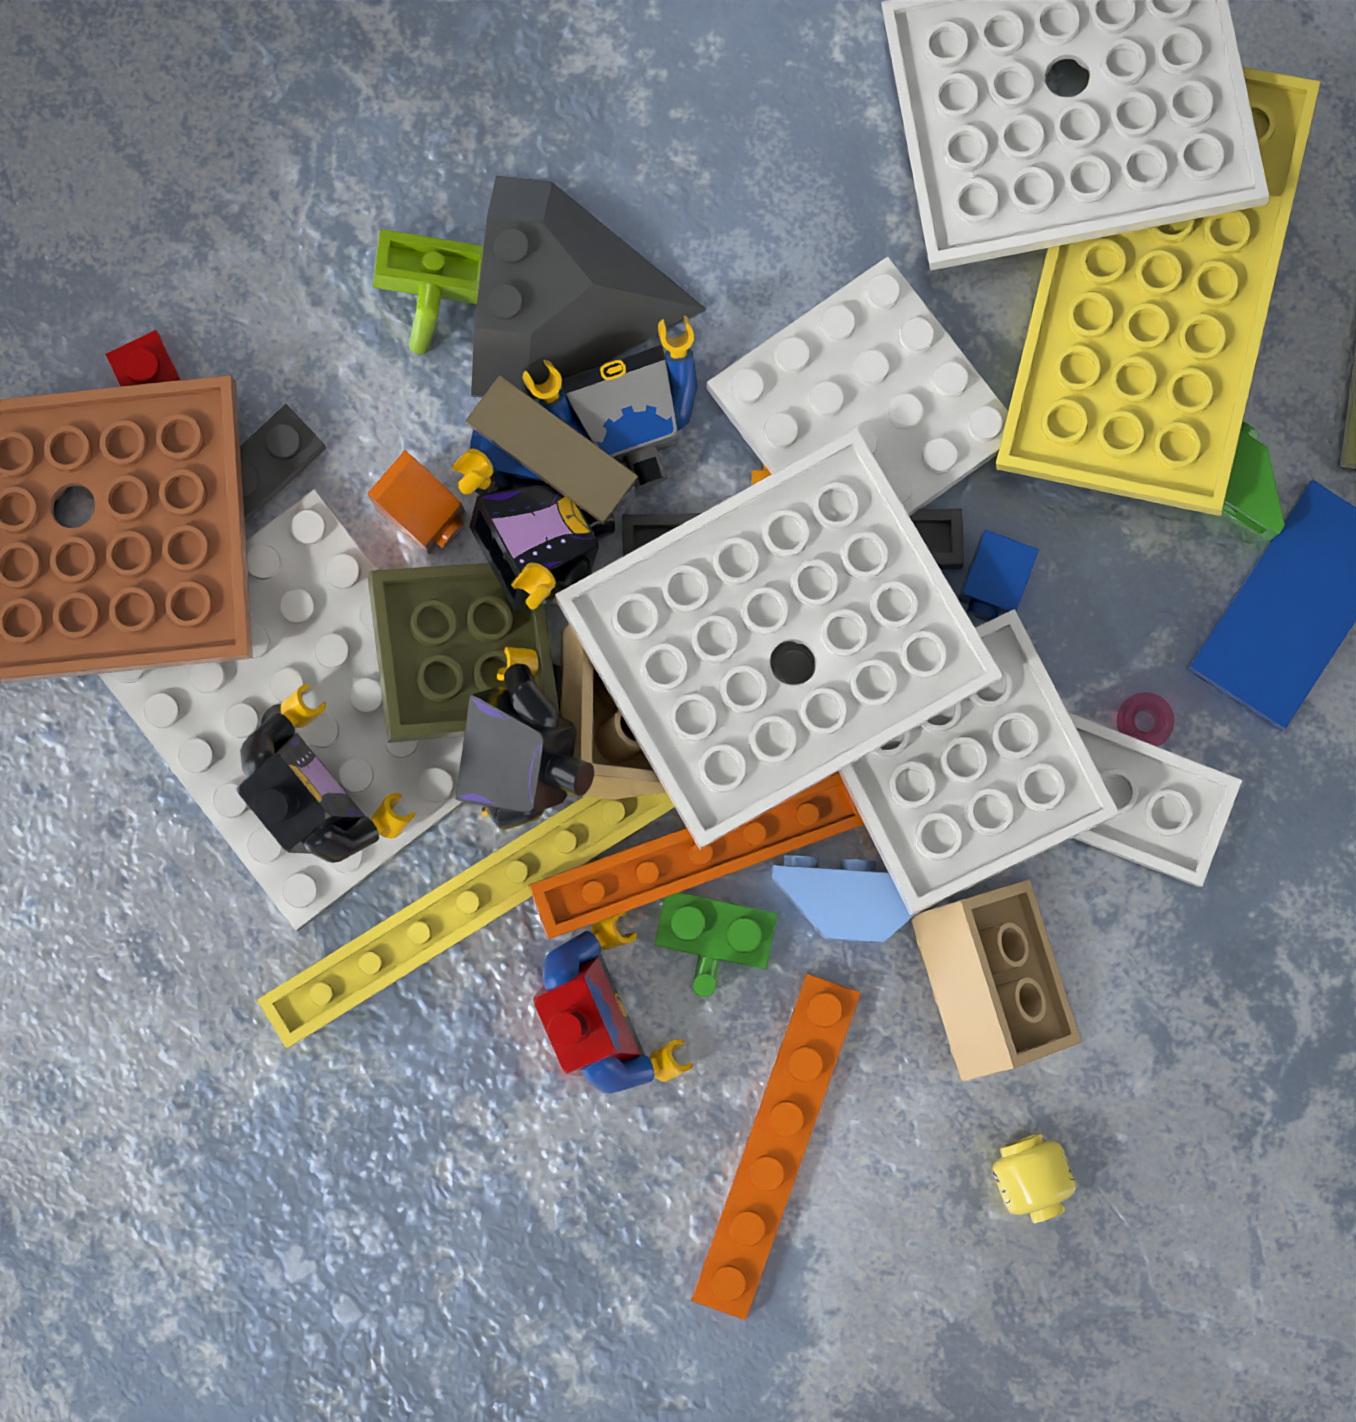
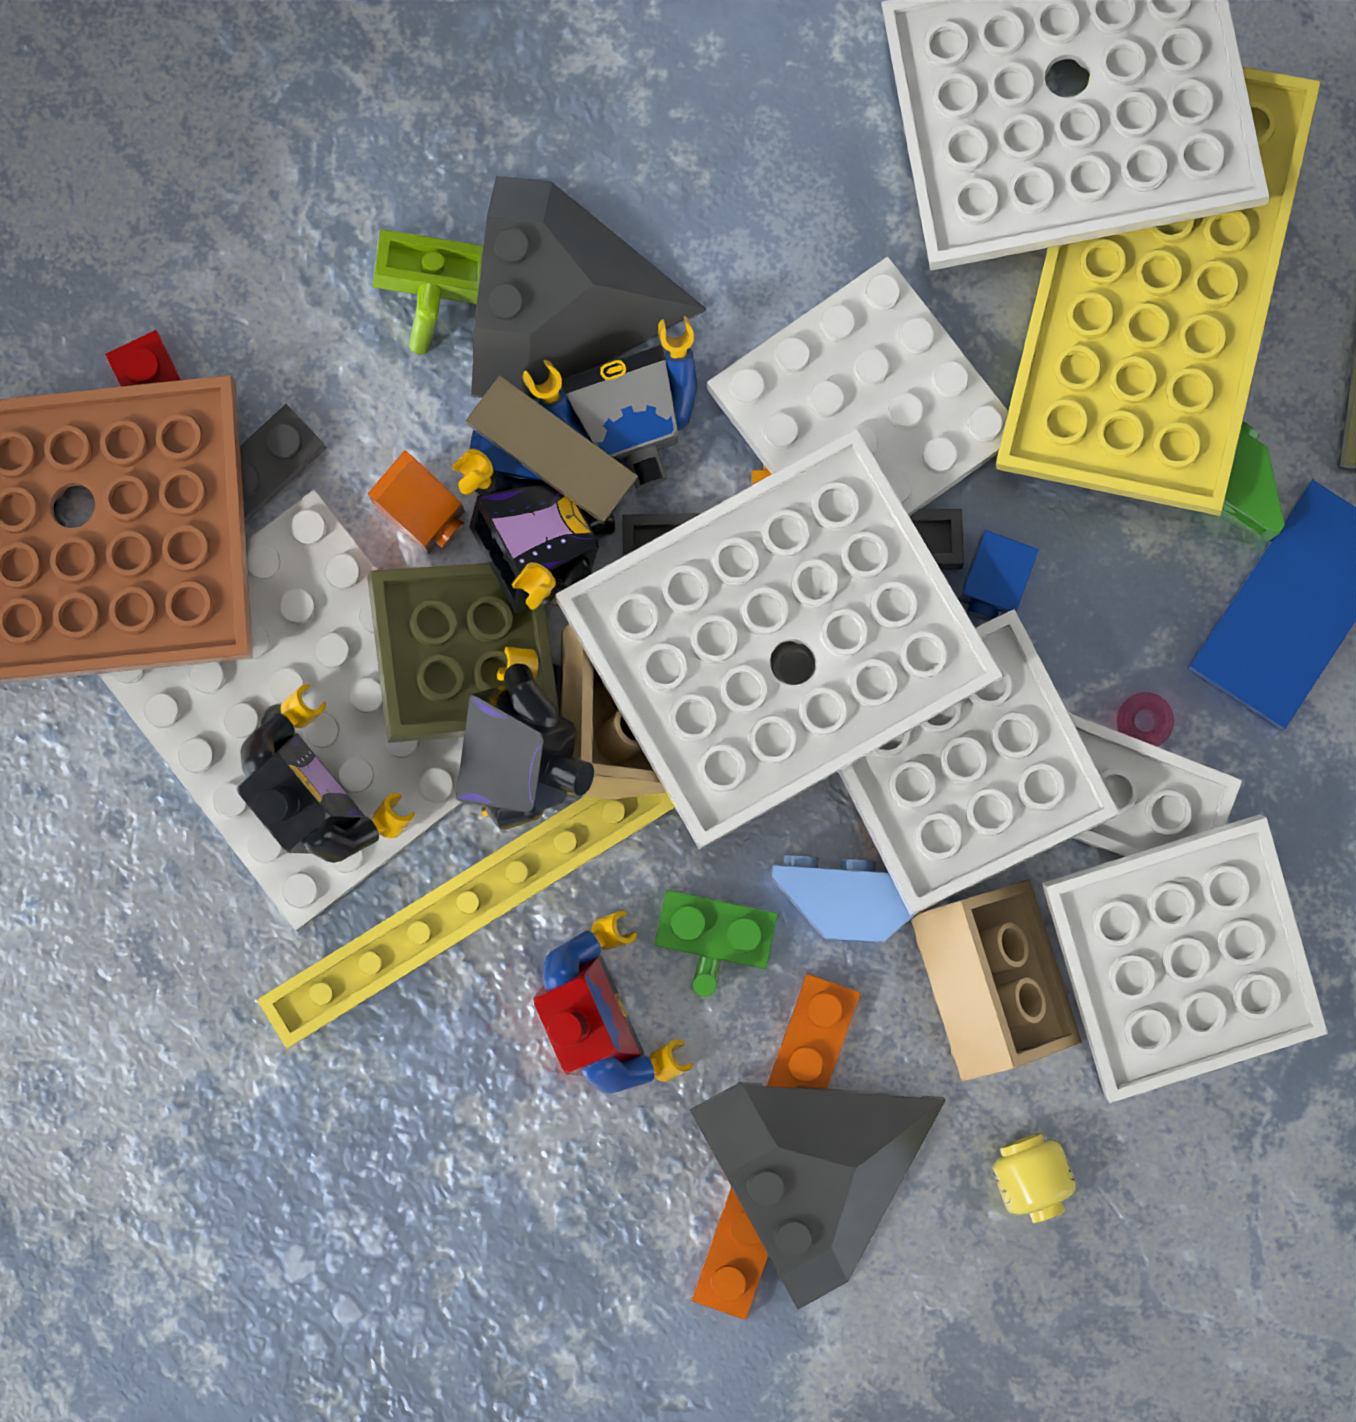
(676, 863): orange plate -> none
(814, 1170): none -> dark grey wedge
(1185, 958): none -> white plate

